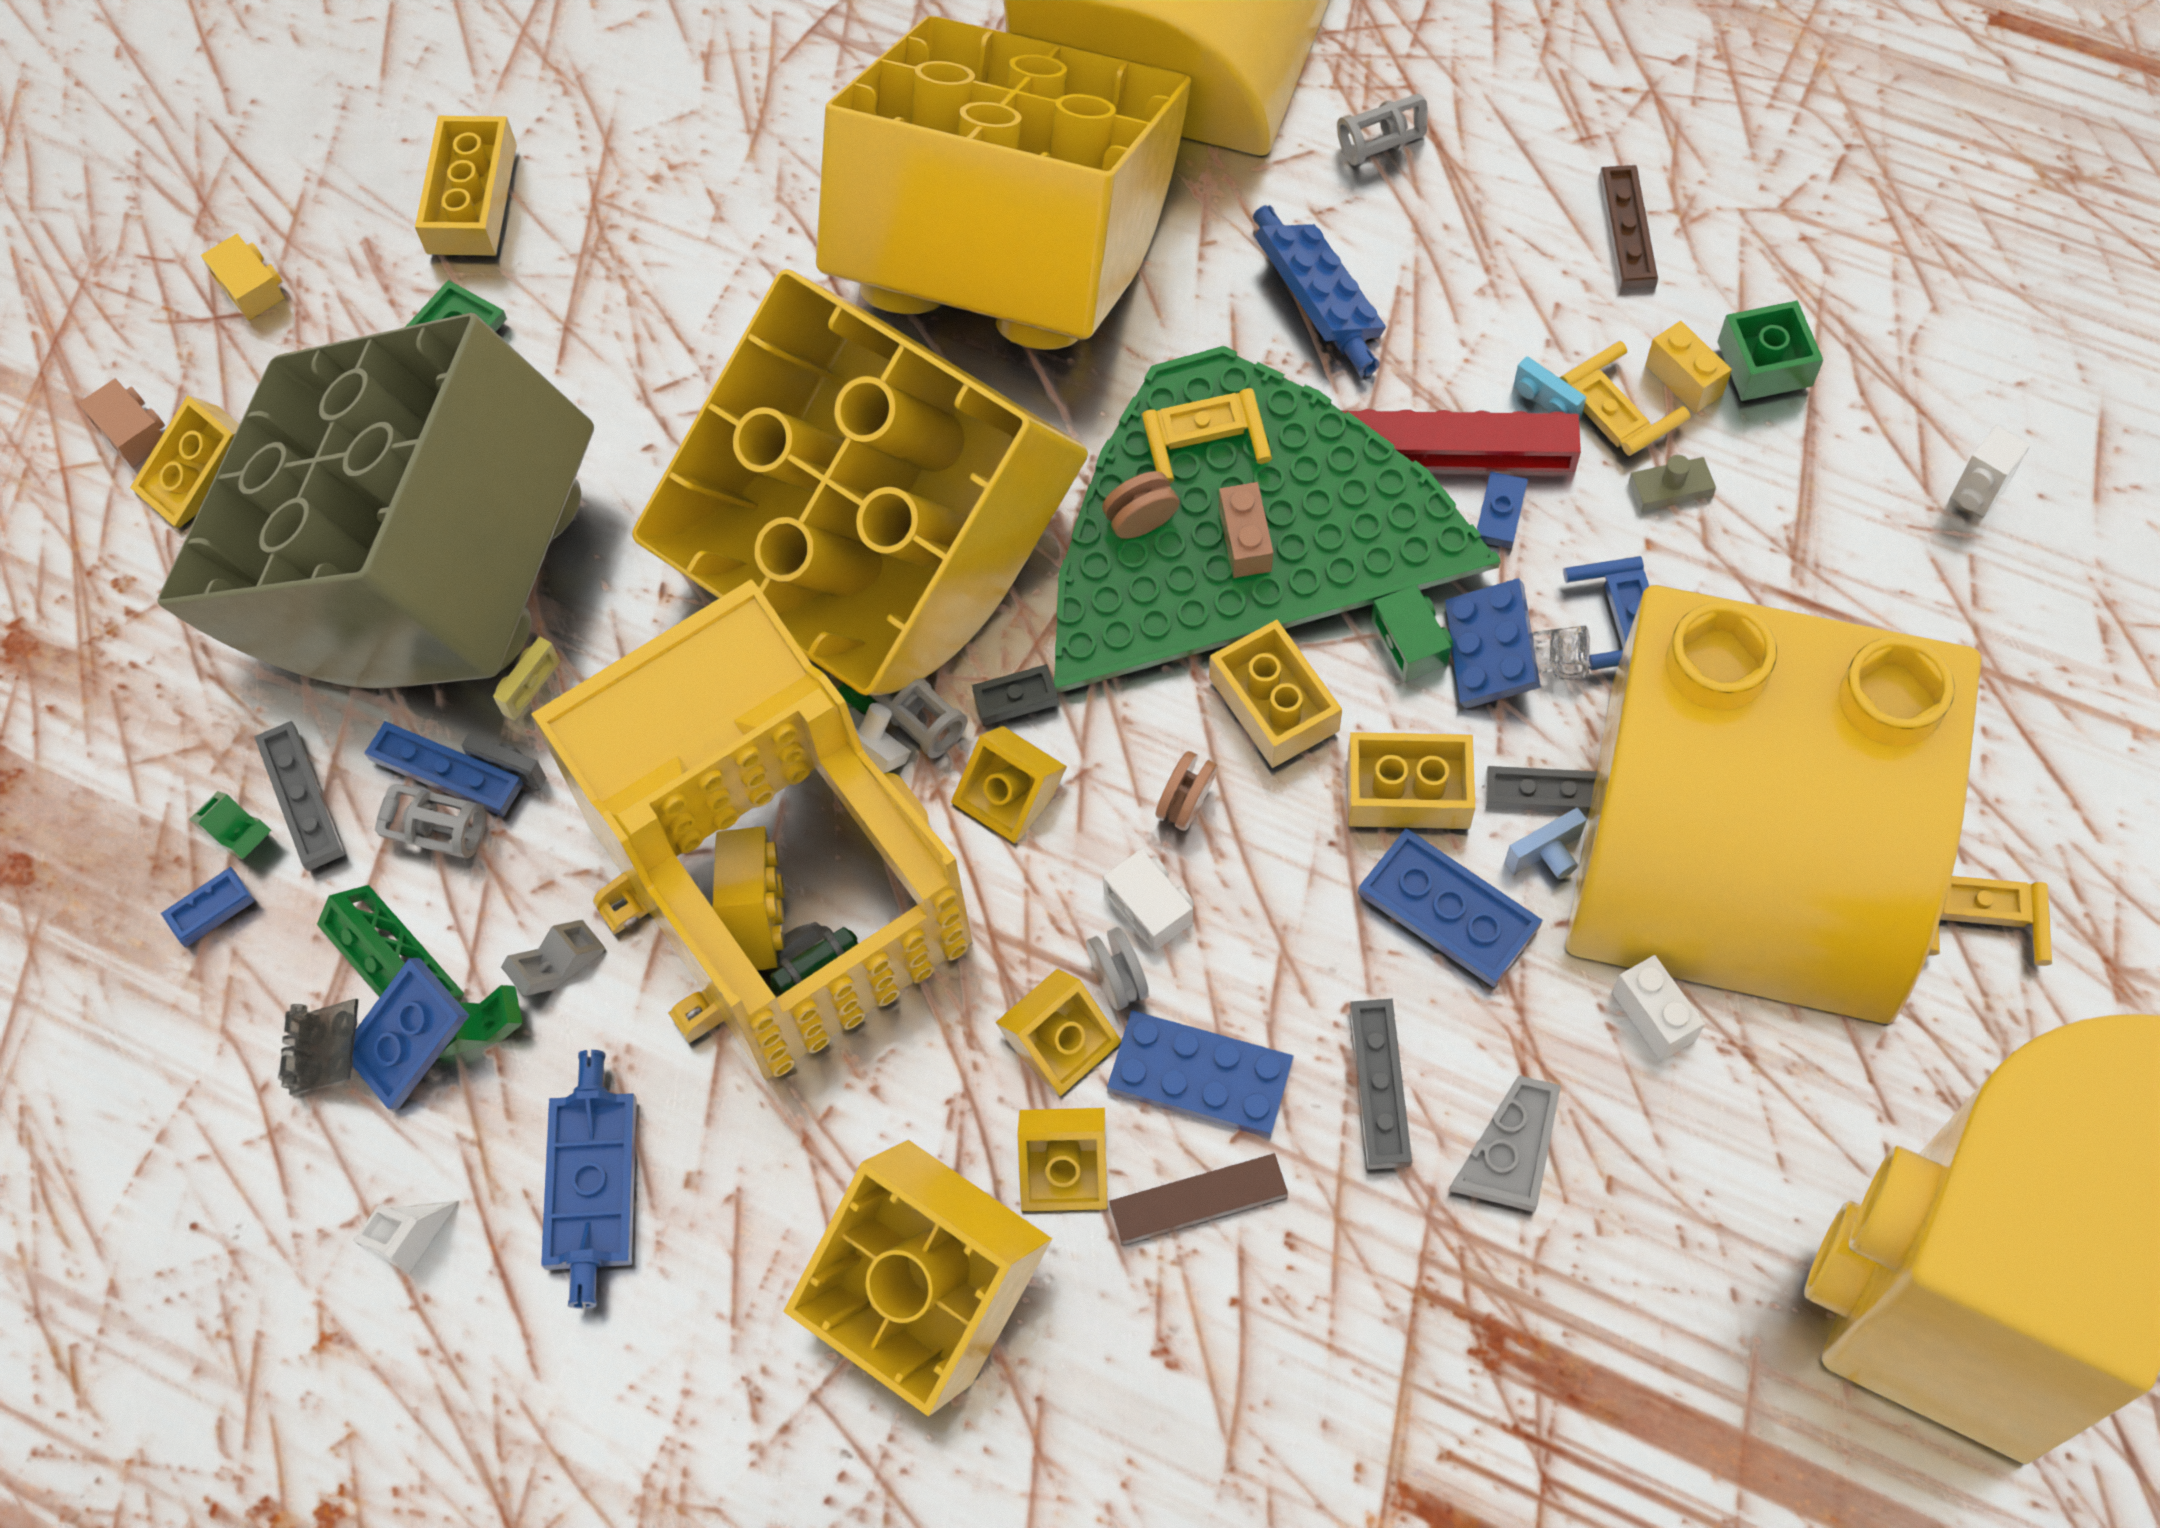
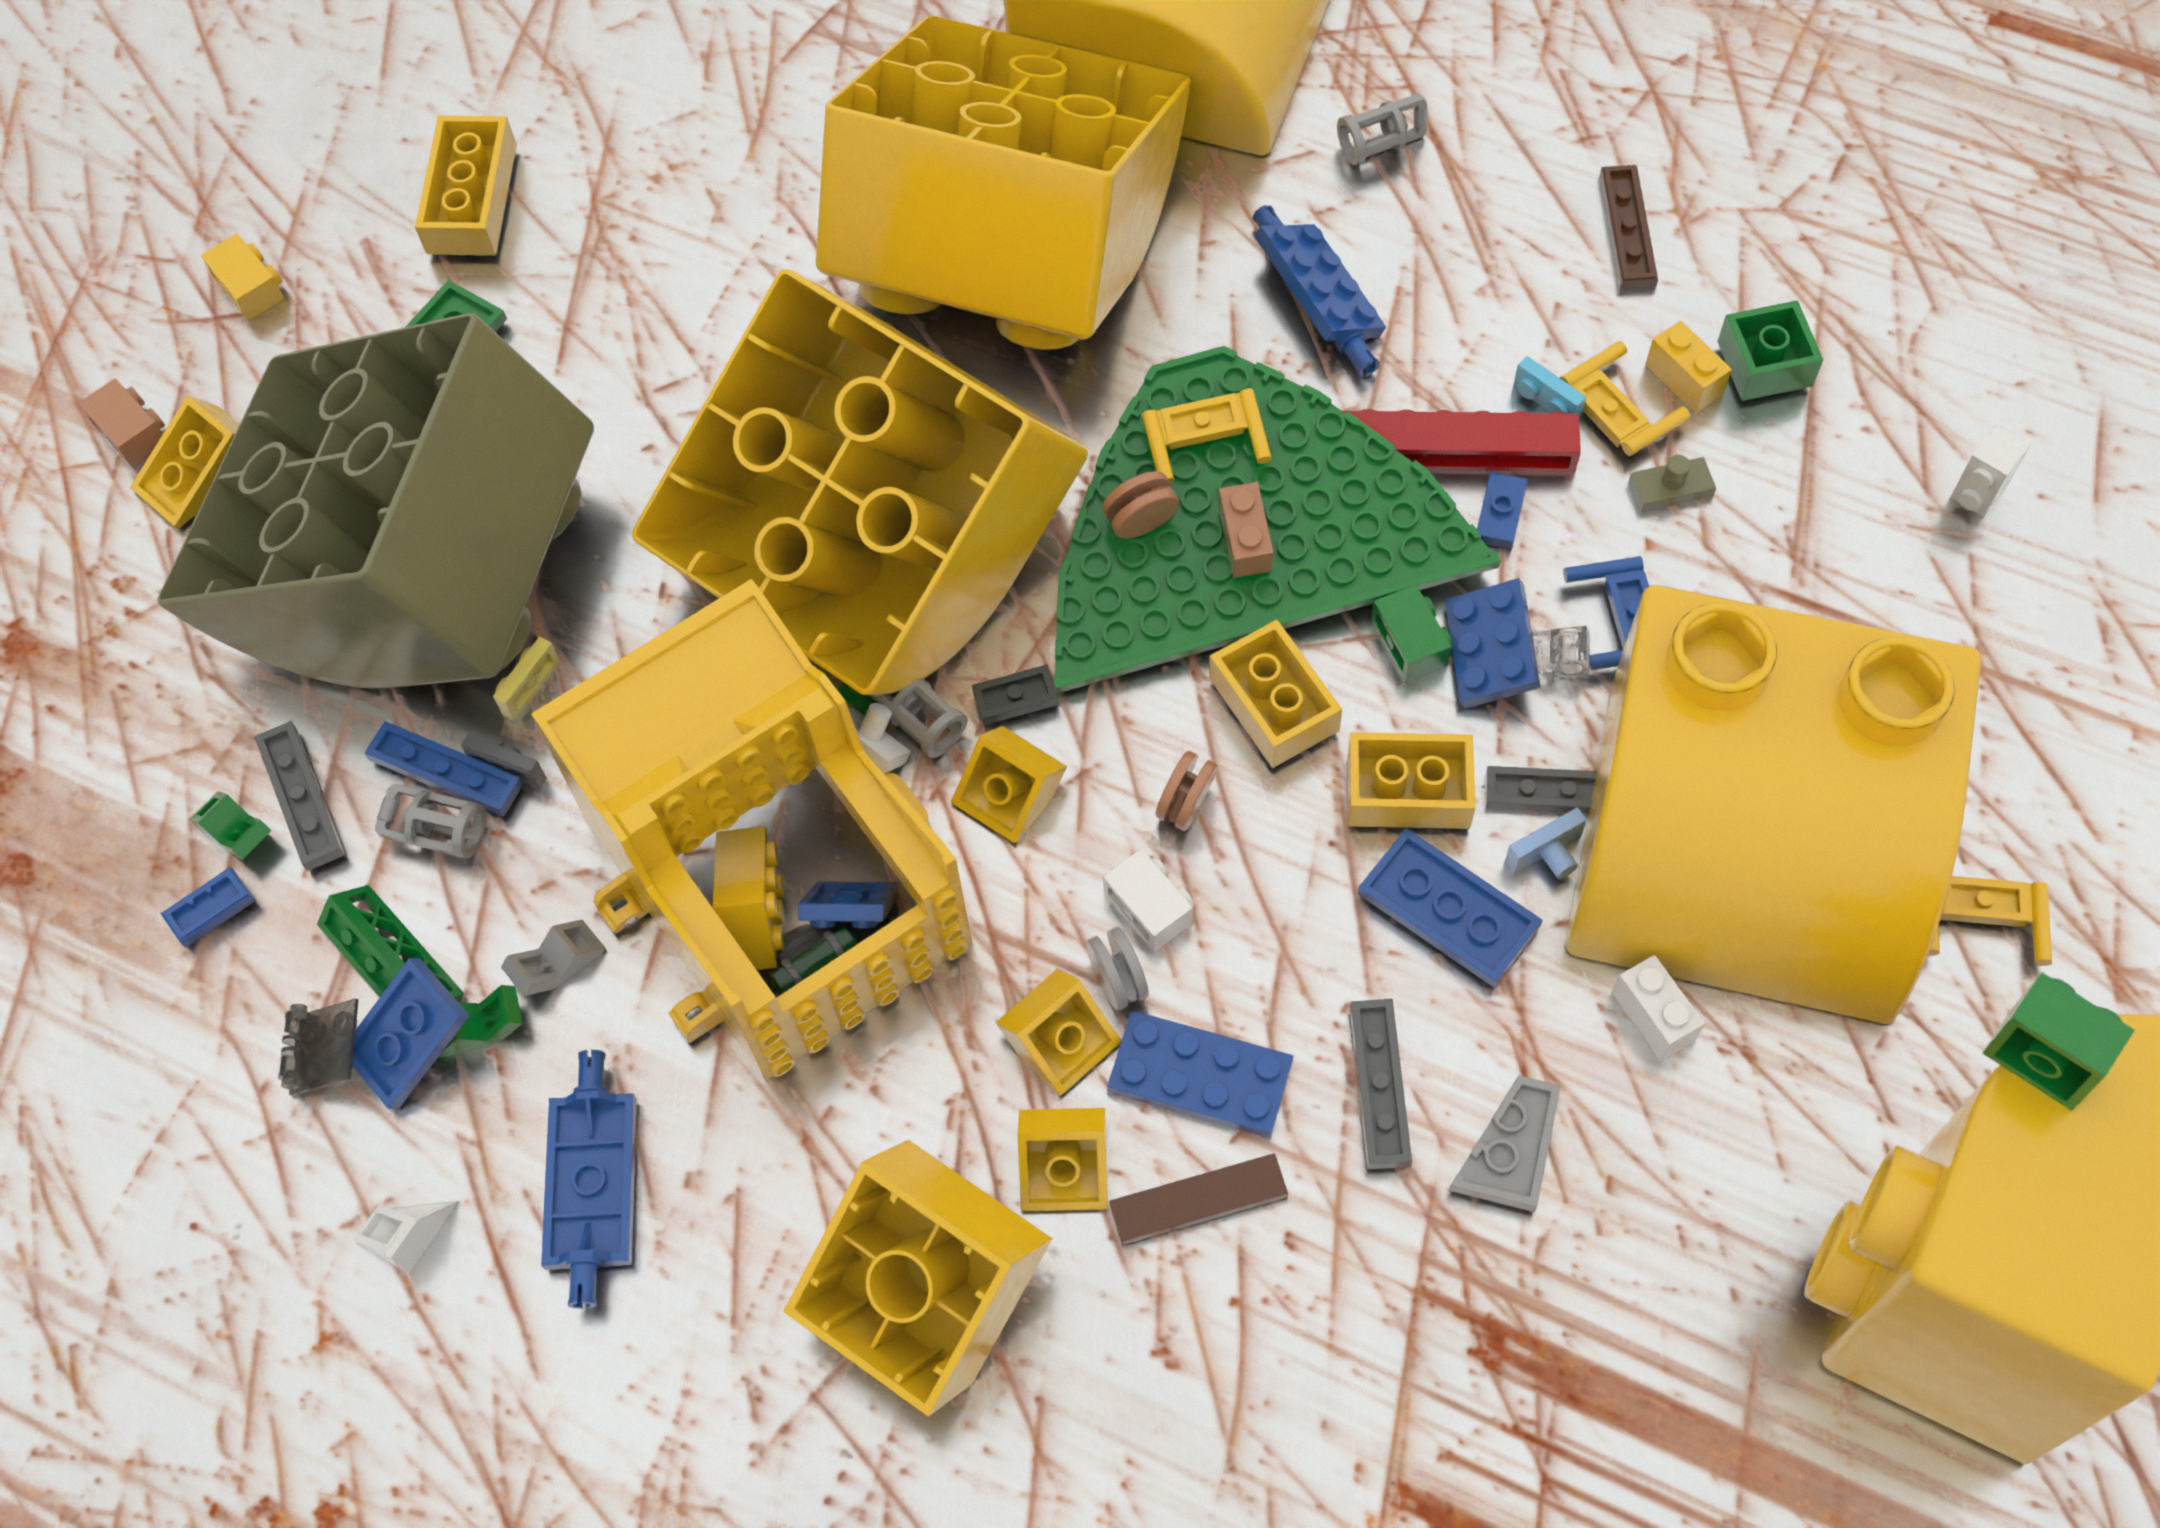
(847, 901): none -> blue plate
(2058, 1041): none -> green brick

